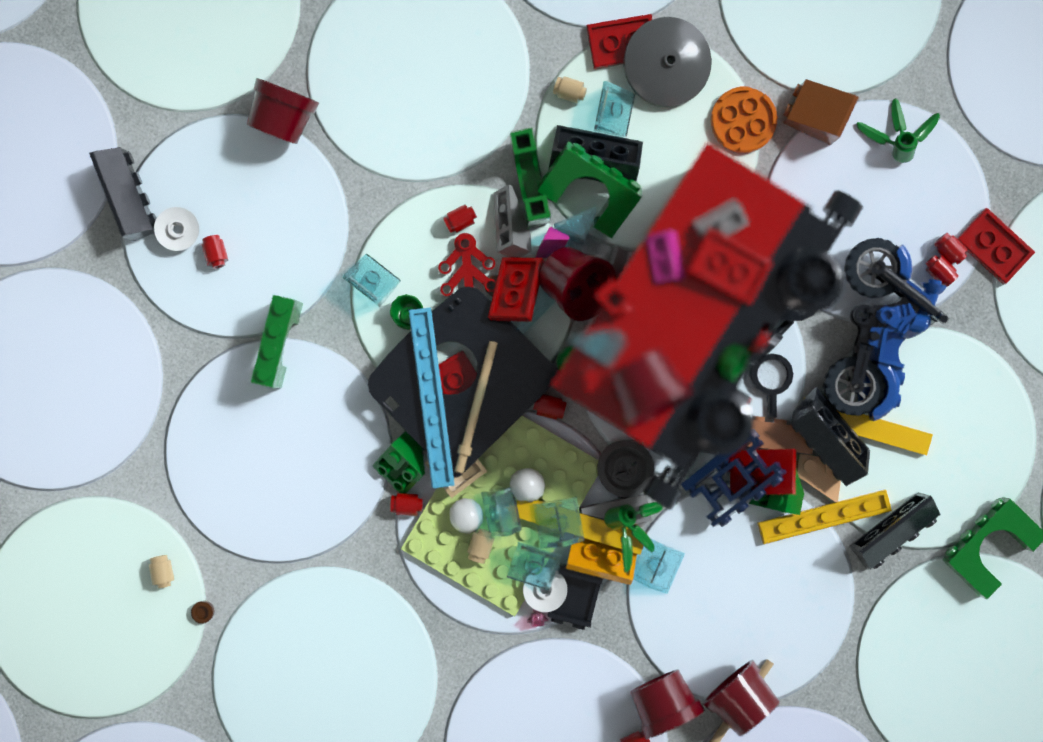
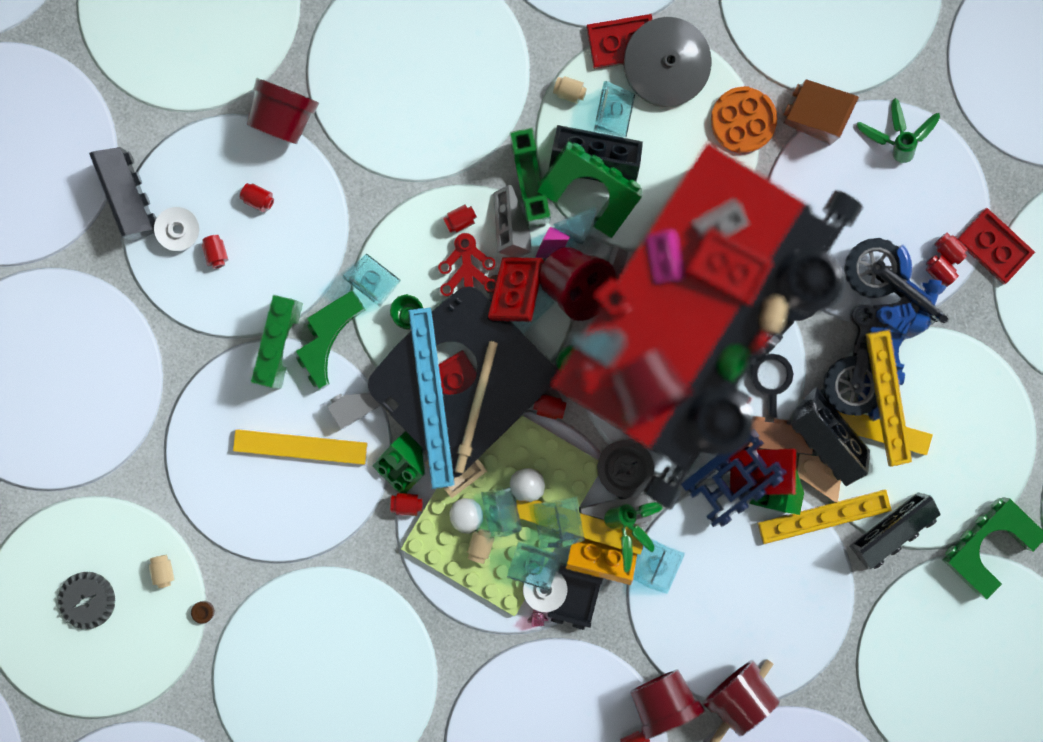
(100, 606): none -> dark grey gear
(257, 197): none -> red brick
(300, 446): none -> yellow tile
(327, 326): none -> green arch
(352, 407): none -> light grey slope
(773, 314): none -> tan brick
(888, 398): none -> yellow tile

